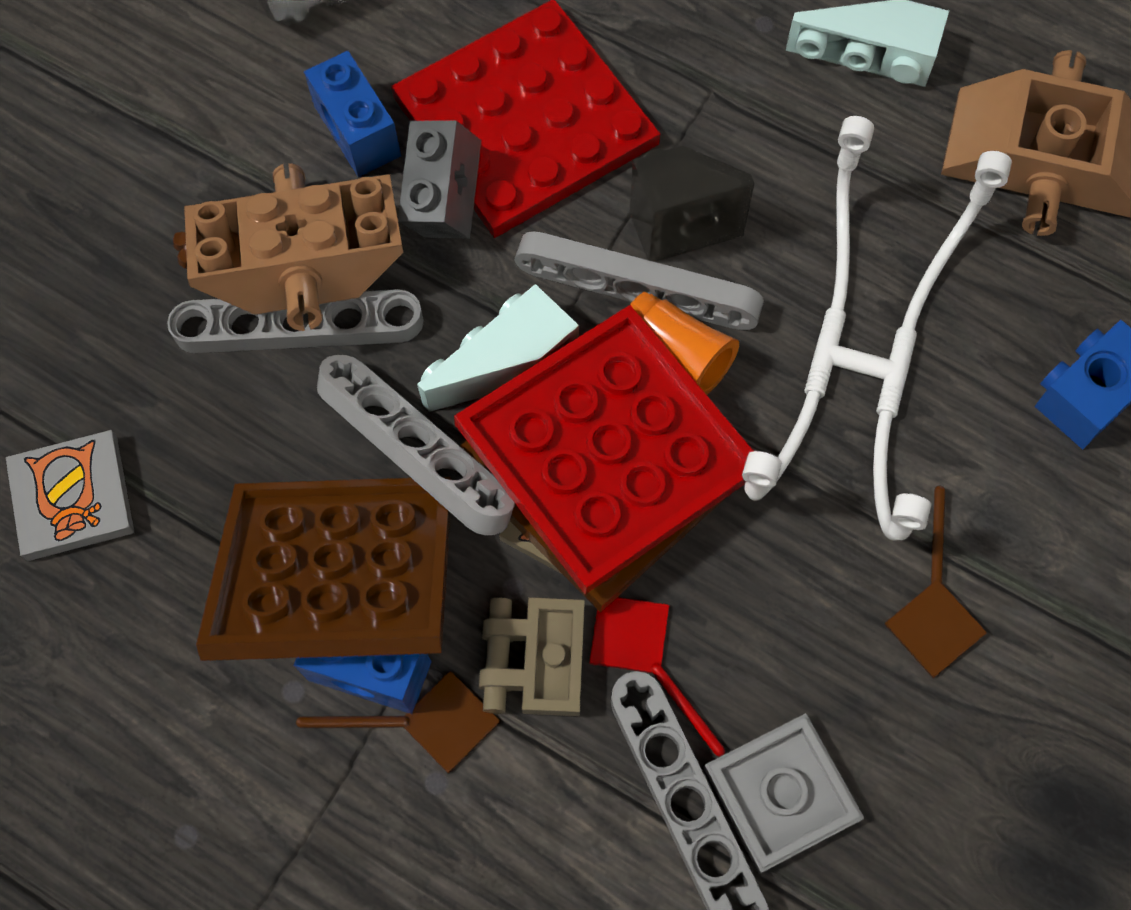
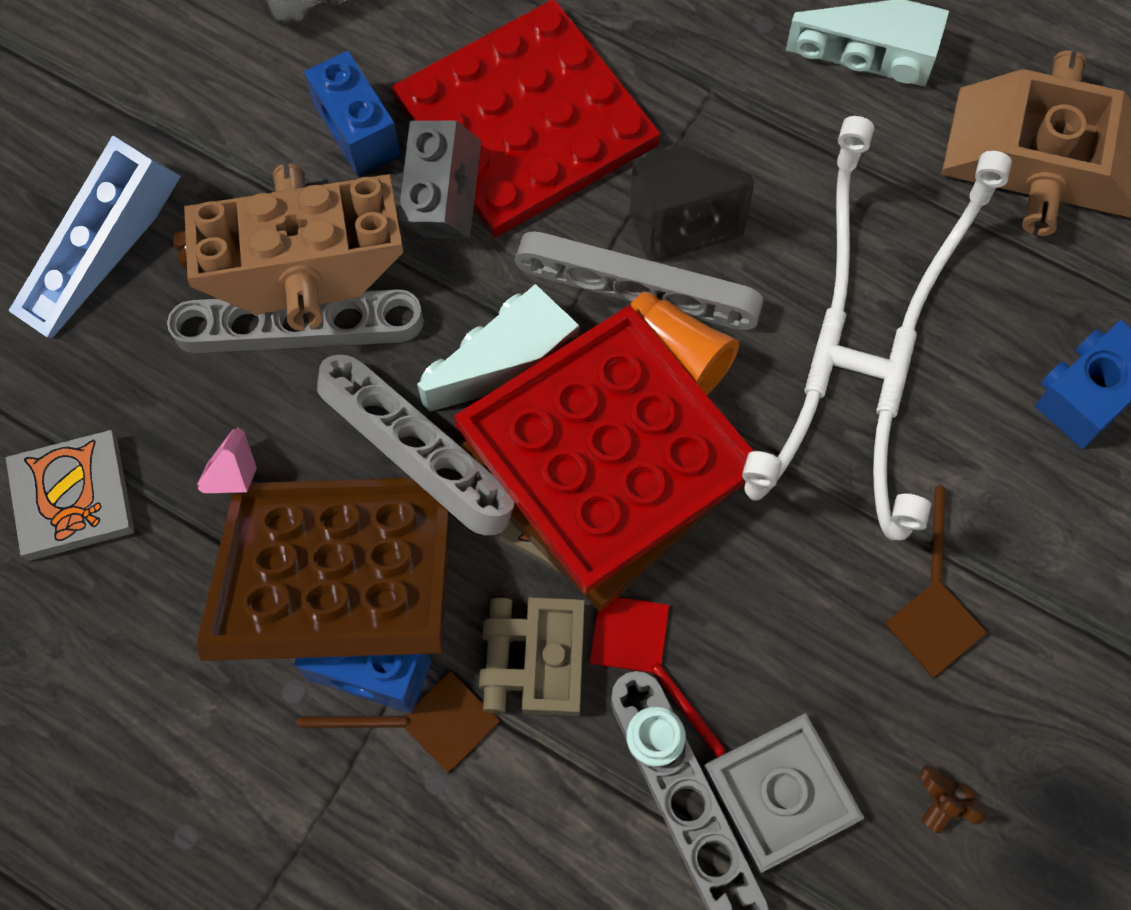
(97, 231): none -> light blue slope
(230, 466): none -> bright pink slope
(656, 736): none -> light aqua plate
(949, 801): none -> reddish brown plant

